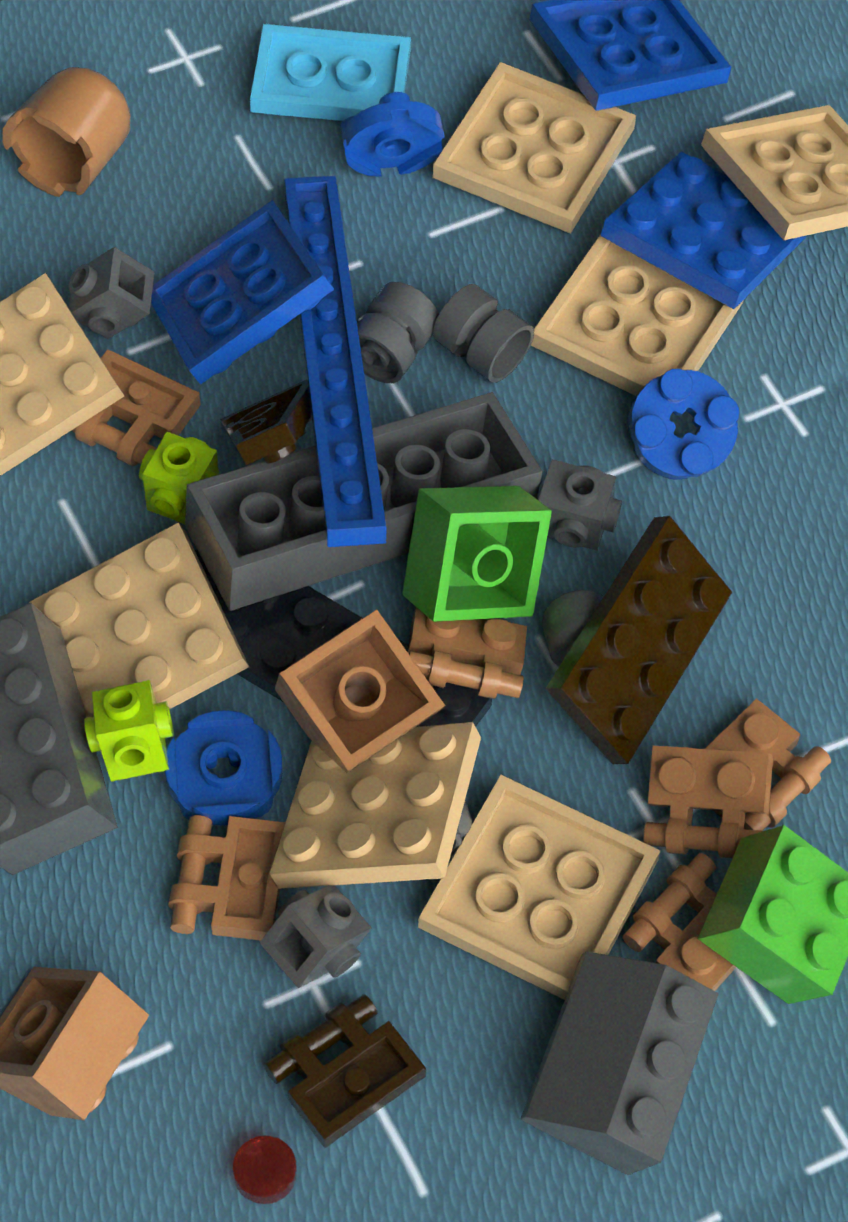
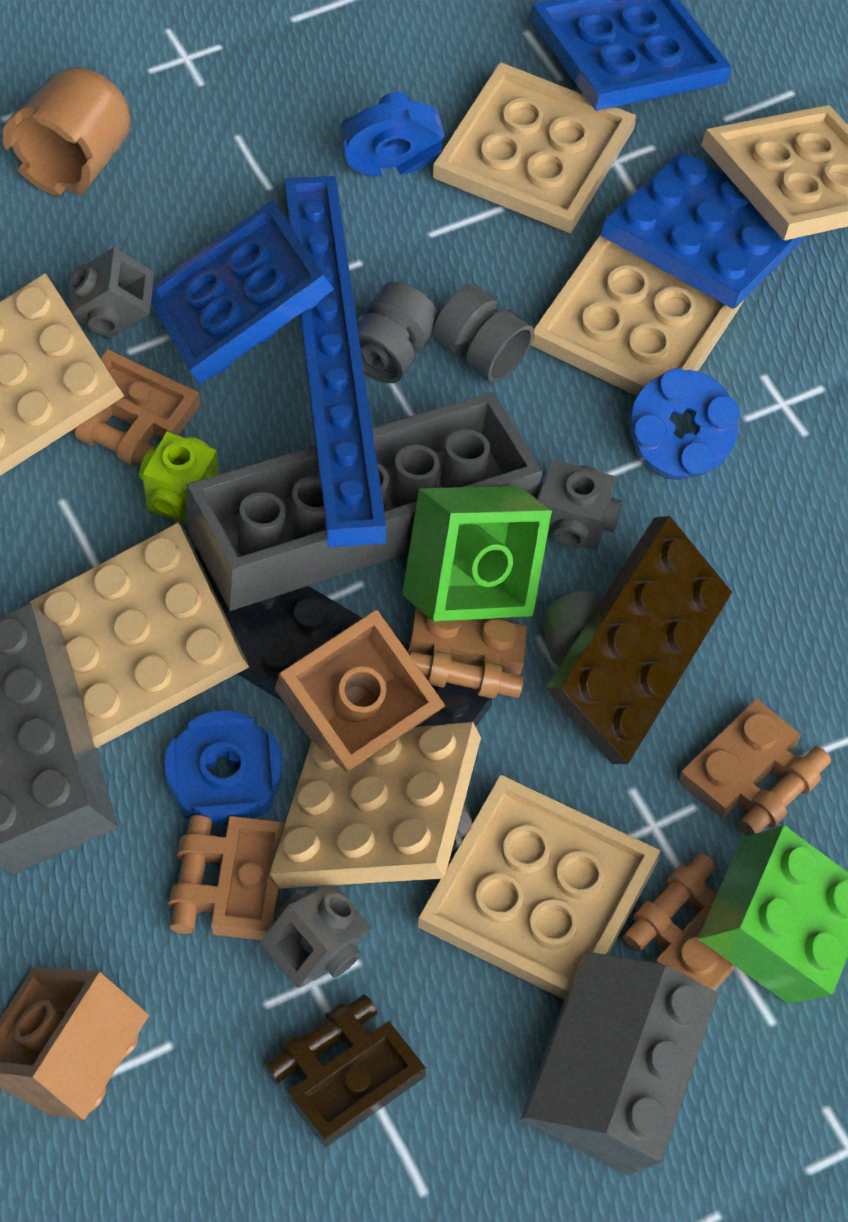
(129, 730): lime brick -> none
(264, 1169): clear red tile -> none
(271, 425): dark brown wing -> none
(326, 71): medium azure plate -> none
(706, 781): medium nougat plate -> none

